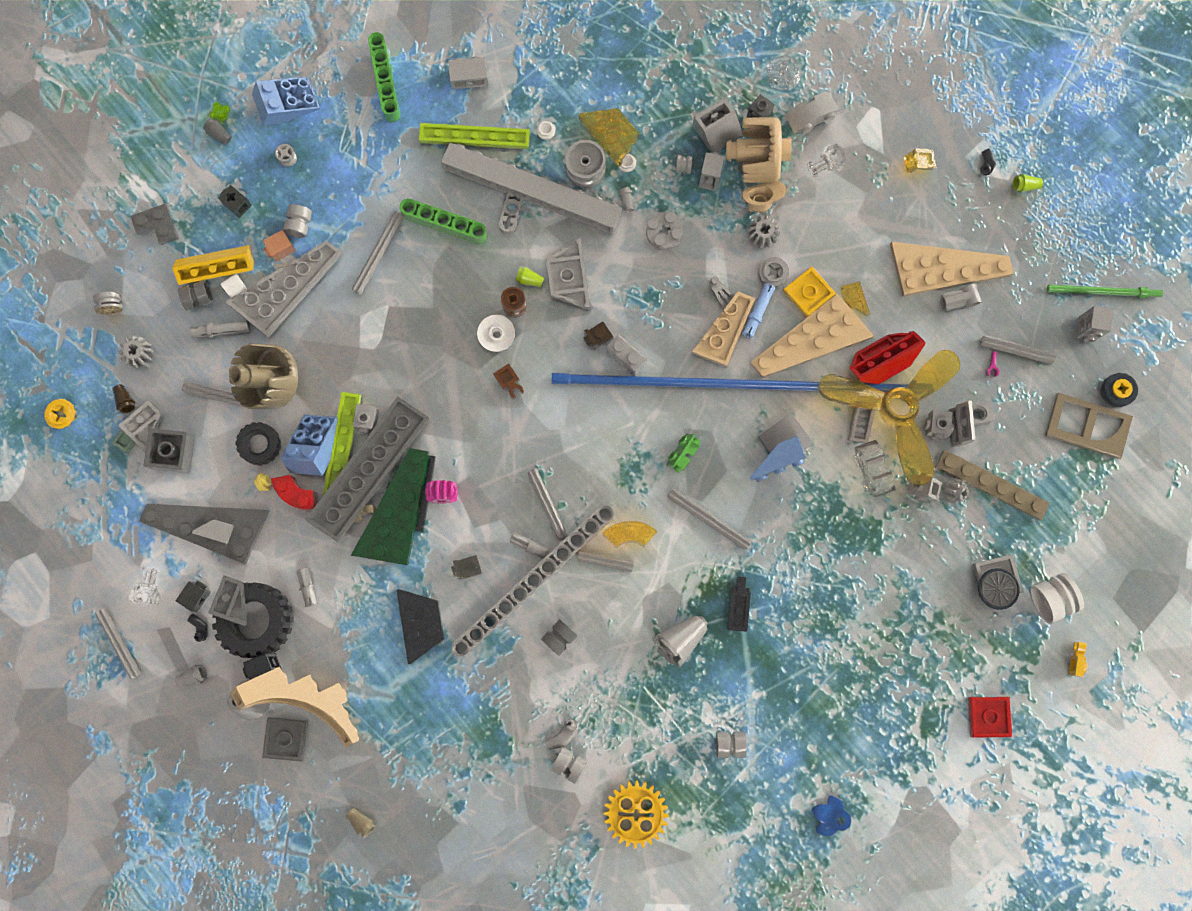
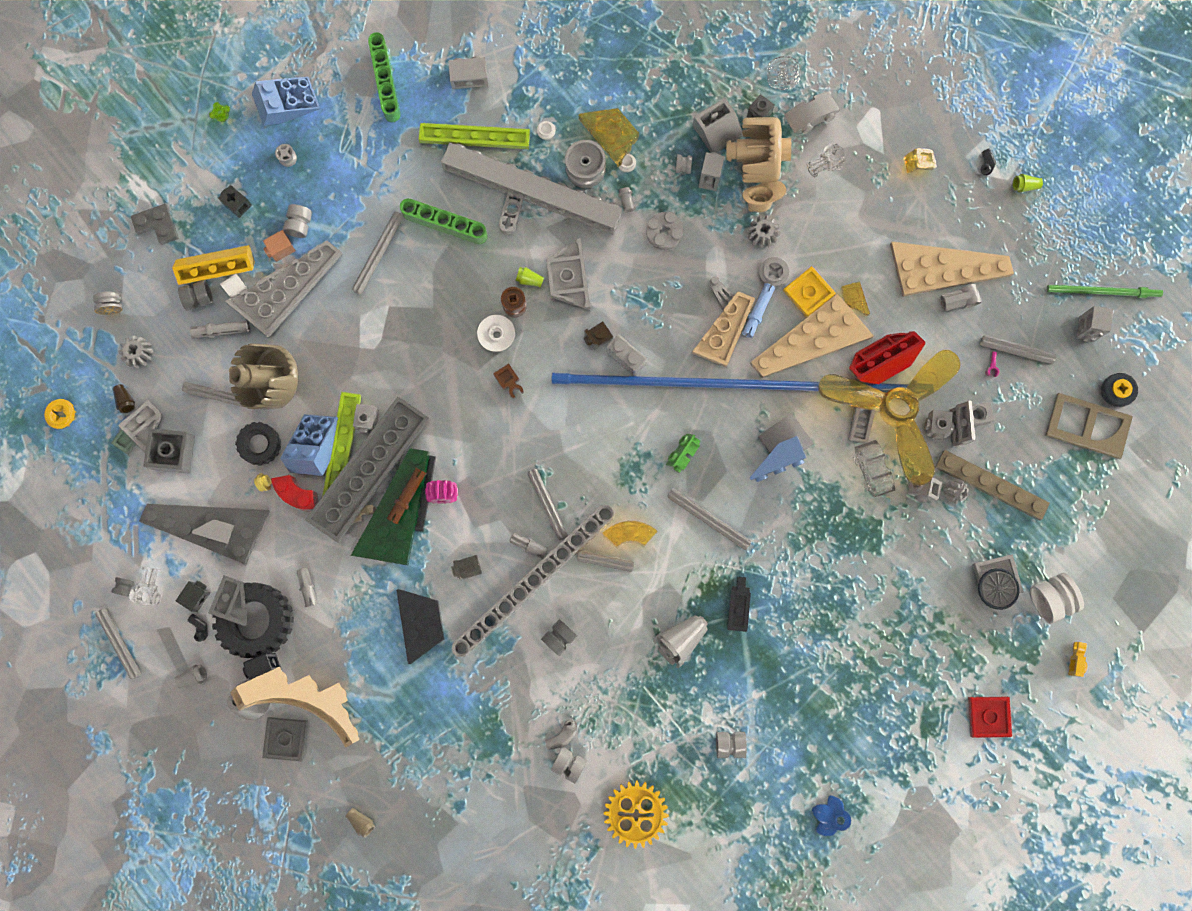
(123, 586): none -> dark grey wheel
(217, 131): dark grey cone -> none
(406, 495): none -> reddish brown pin

